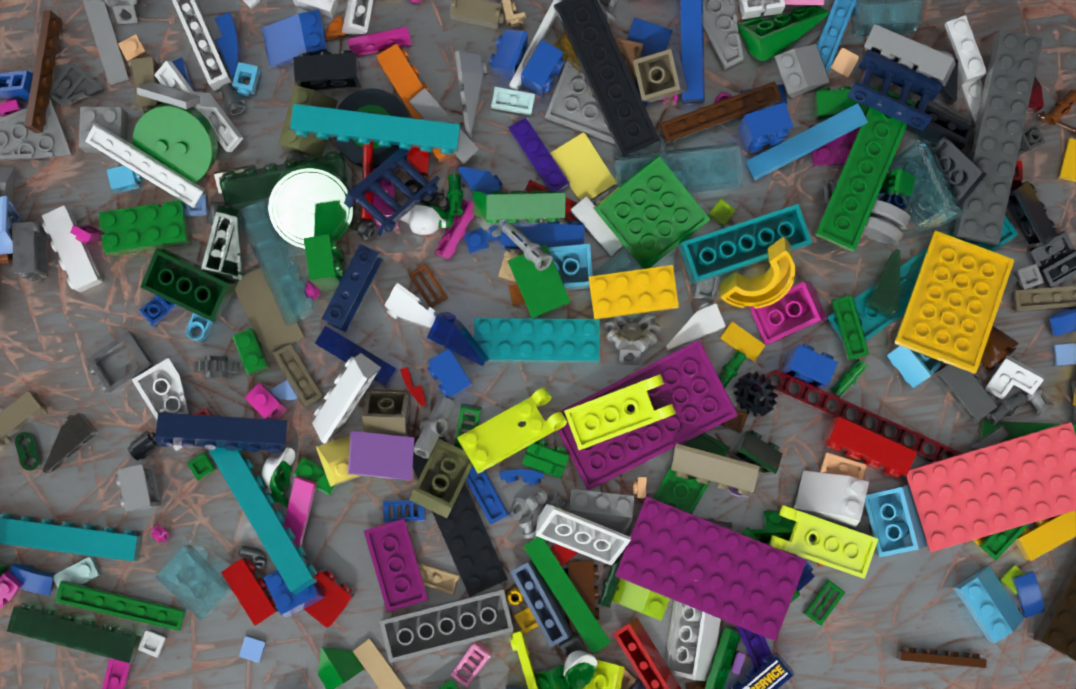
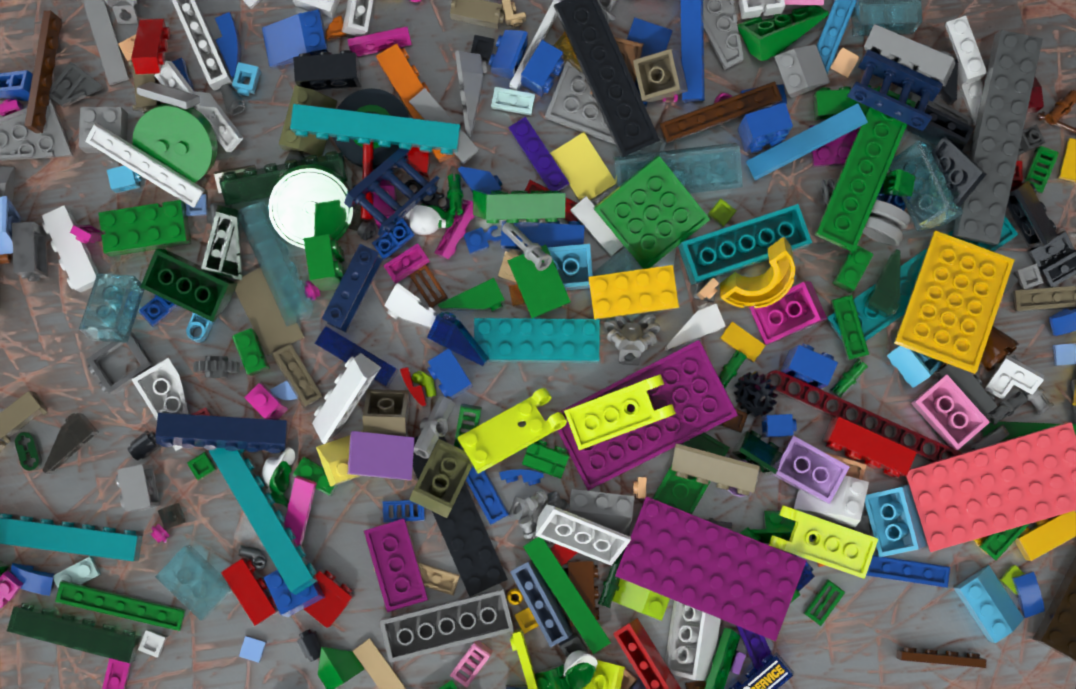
(112, 308): none -> clear light blue brick
(150, 46): none -> red brick
(172, 516): none -> clear smoke plate
(310, 644): none -> black brick
(393, 241): none -> blue slope
(406, 263): none -> dark pink plate
(426, 381): none -> lime arm
(479, 298): none -> green slope
(483, 46): none -> black plate
(708, 290): none -> light nougat plate
(778, 425): none -> blue brick
(811, 470): none -> lavender slope
(852, 269): none -> green brick
(909, 571): none -> blue tile
(950, 412): none -> bright pink slope
(1048, 153): none -> green slope

